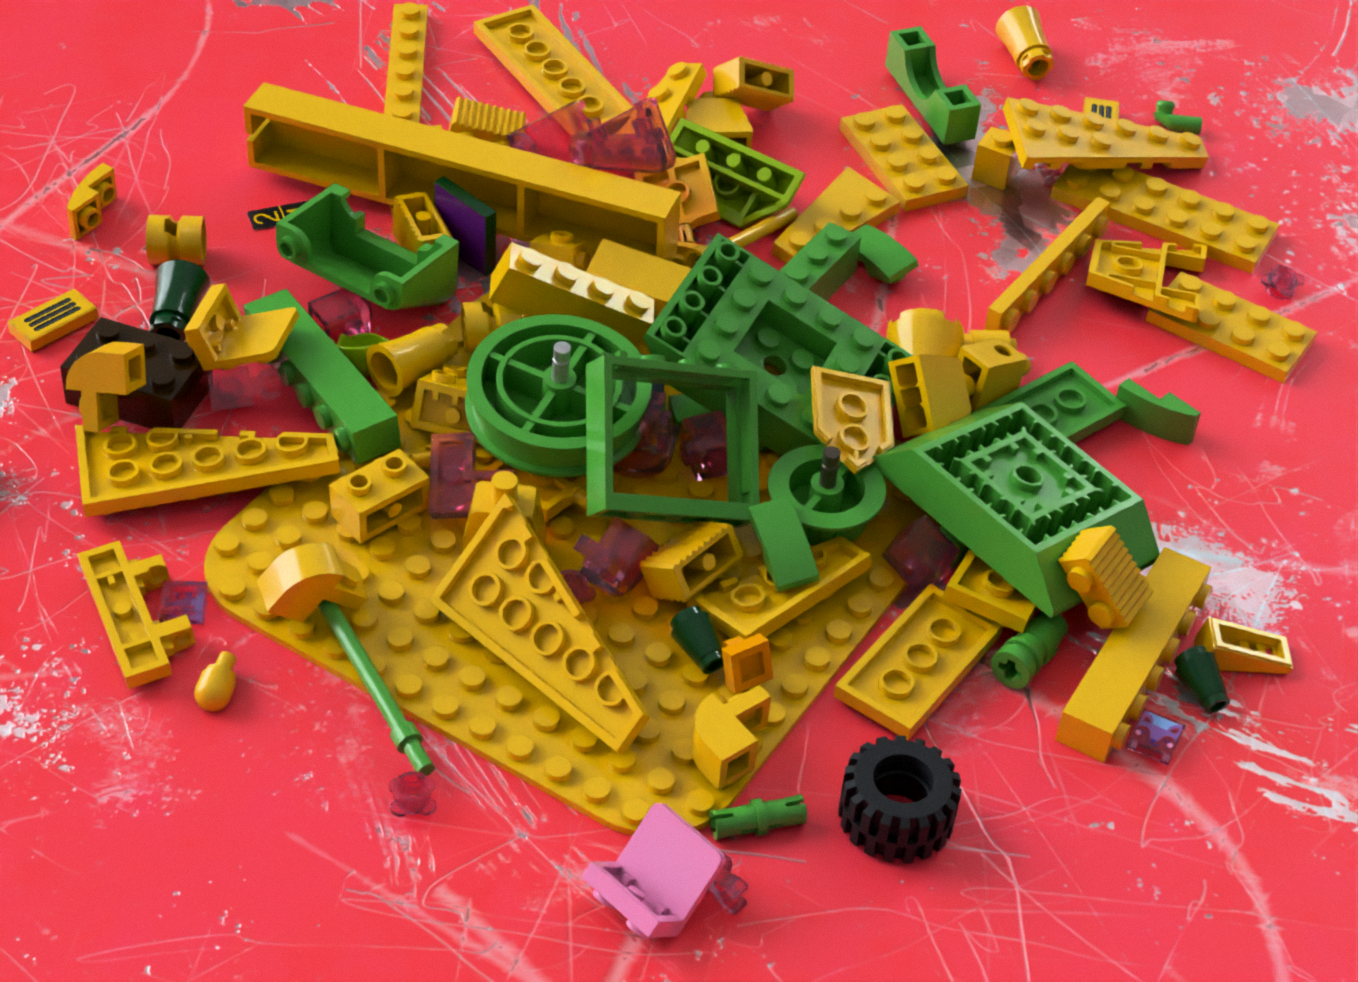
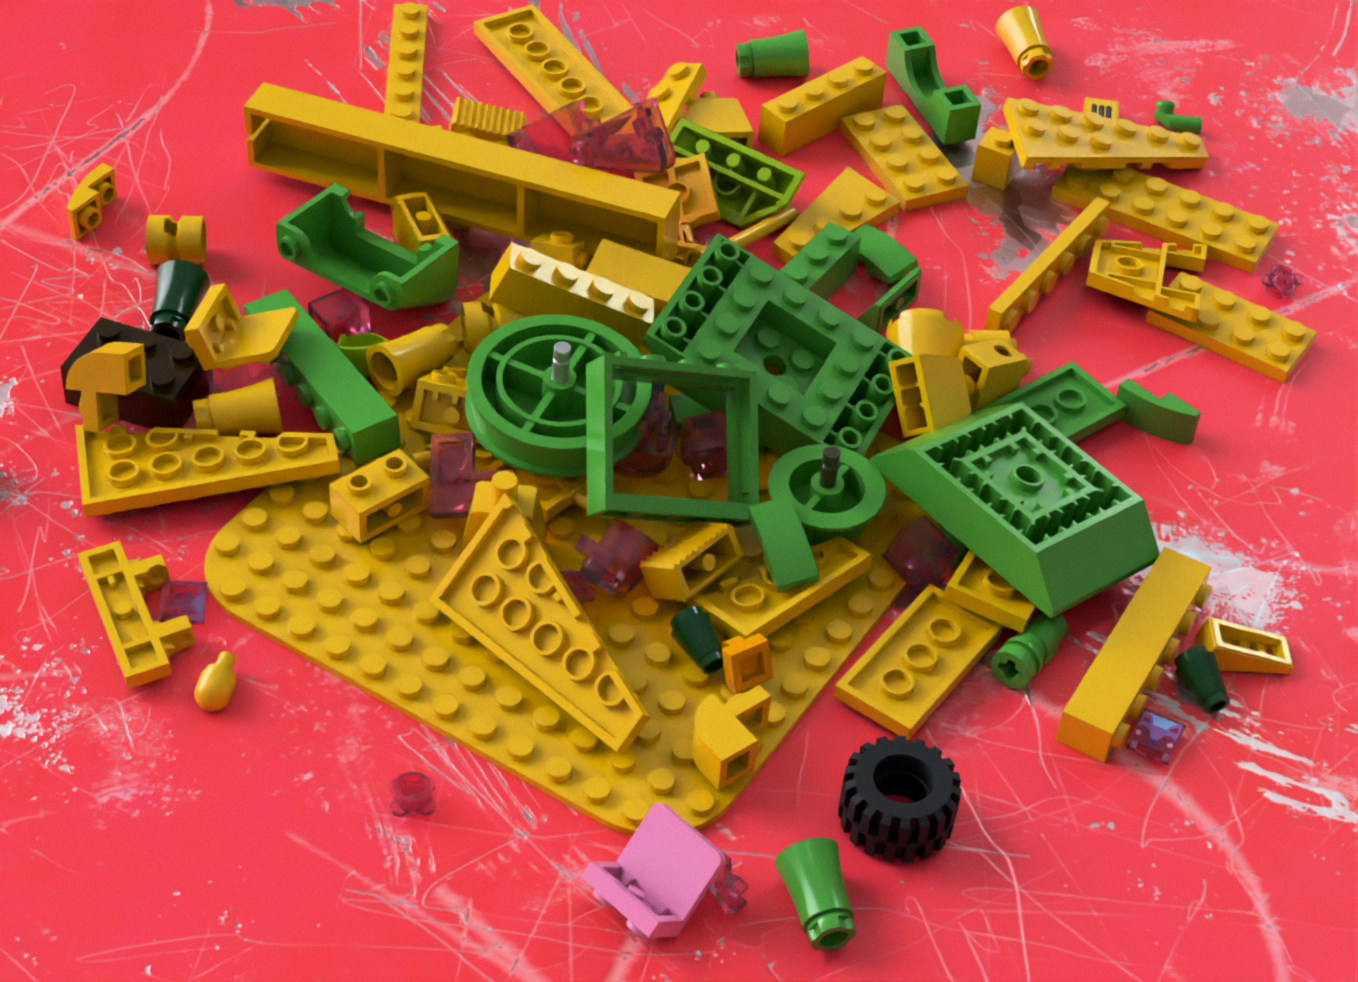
(53, 320): yellow tile -> none
(241, 409): none -> yellow plant
(270, 216): black sticker -> none
(306, 577): yellow brick -> none
(403, 732): bright green bar -> none
(469, 223): dark purple tile -> none
(754, 83): yellow brick -> none
(758, 817): bright green pin -> none
(774, 56): none -> bright green plant
(818, 891): none -> bright green plant
(819, 104): none -> yellow brick
(852, 415): yellow tile -> none
(892, 302): none -> bright green slope
(1105, 577): yellow brick -> none

